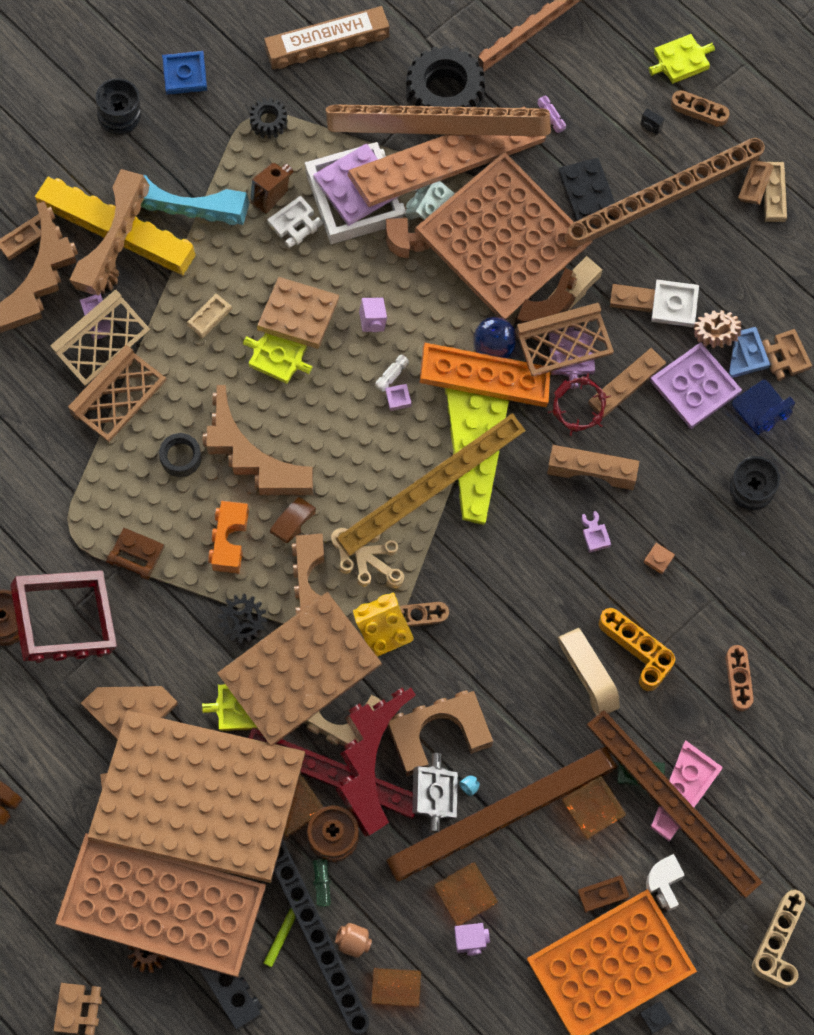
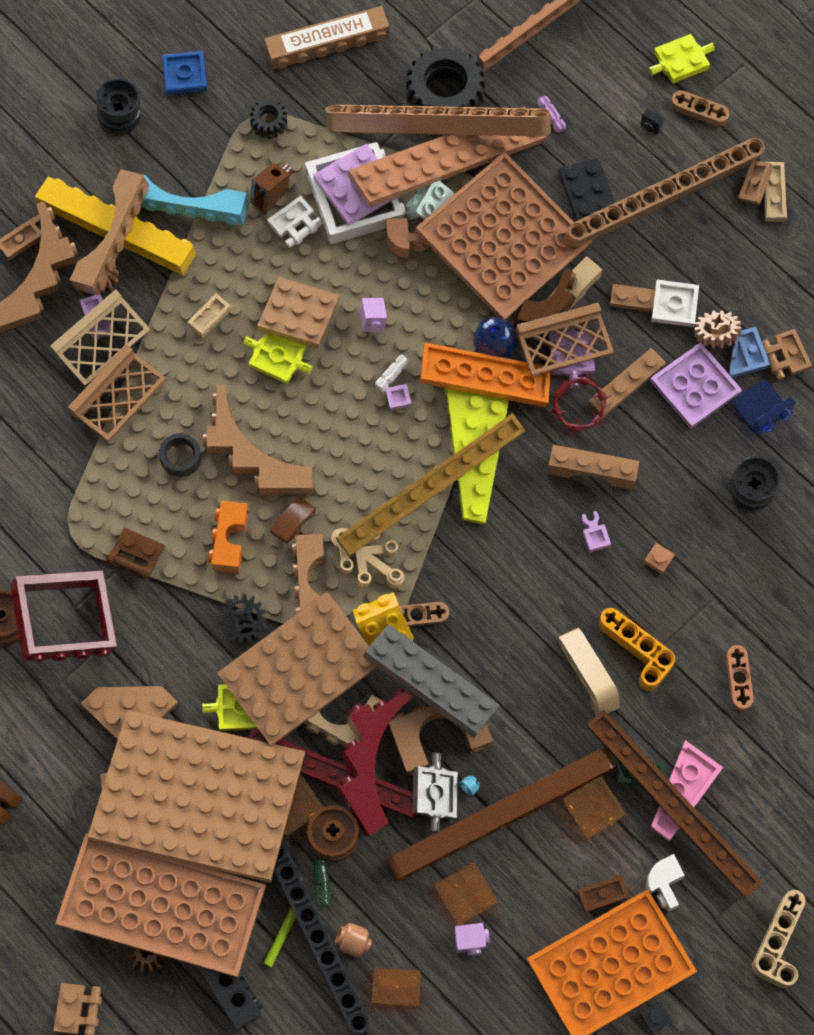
(431, 680): none -> dark grey plate

